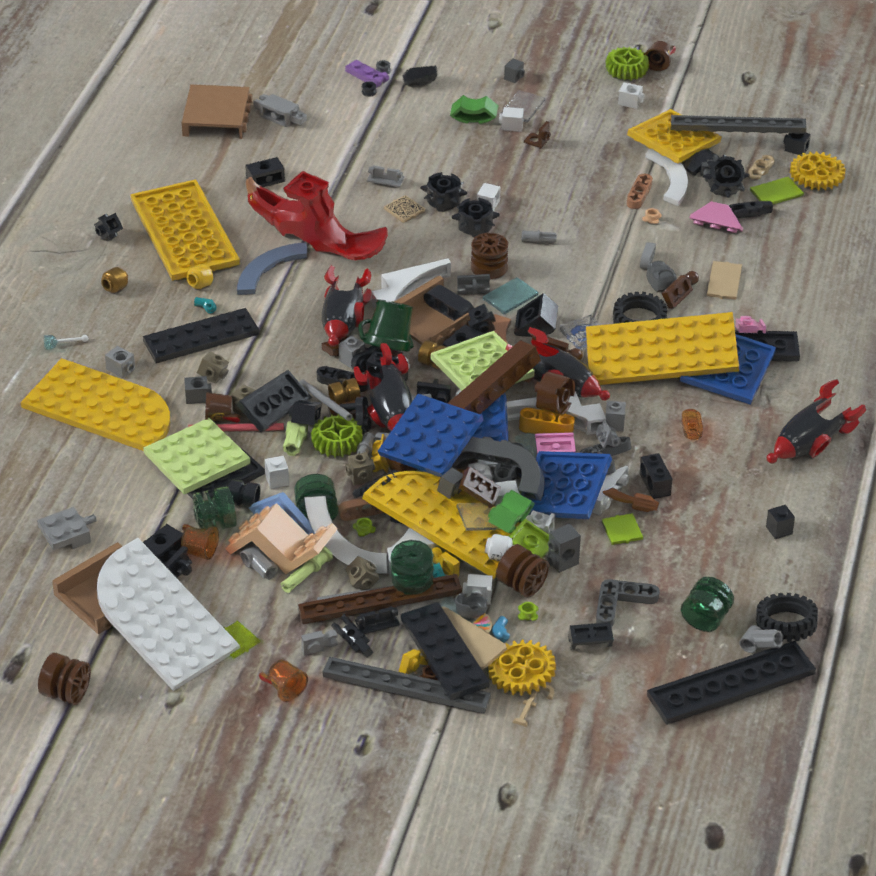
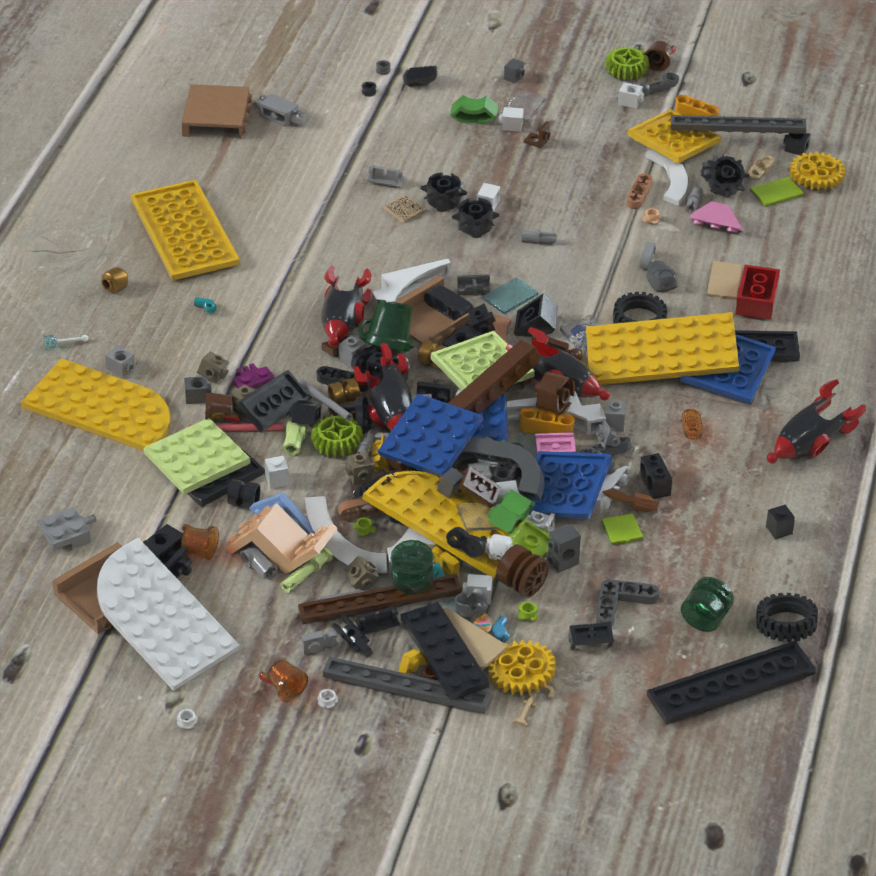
(64, 678): reddish brown wheel -> none
(108, 226): black brick -> none
(186, 719): none -> white plate
(200, 276): yellow head -> none
(200, 335): black plate -> none
(219, 509): clear green wheel -> none
(243, 638): clear neon green piece -> none
(251, 274): sand blue tile -> none
(252, 377): none -> magenta hinge
(266, 172): black brick -> none
(313, 218): red animal -> none
(315, 486): clear green wheel -> none
(327, 698): none -> white plate
(366, 73): medium lavender plate -> none
(470, 544): none -> black piece
(489, 255): reddish brown wheel -> none
(669, 80): none -> dark grey piece
(680, 289): reddish brown plate -> none
(690, 106): none -> light orange beam
(694, 163): black slope -> none
(694, 199): none -> light grey pin
(748, 325): bright pink plate -> none
(751, 209): black hinge -> none
(757, 292): none -> red brick
(759, 638): light grey piece -> none

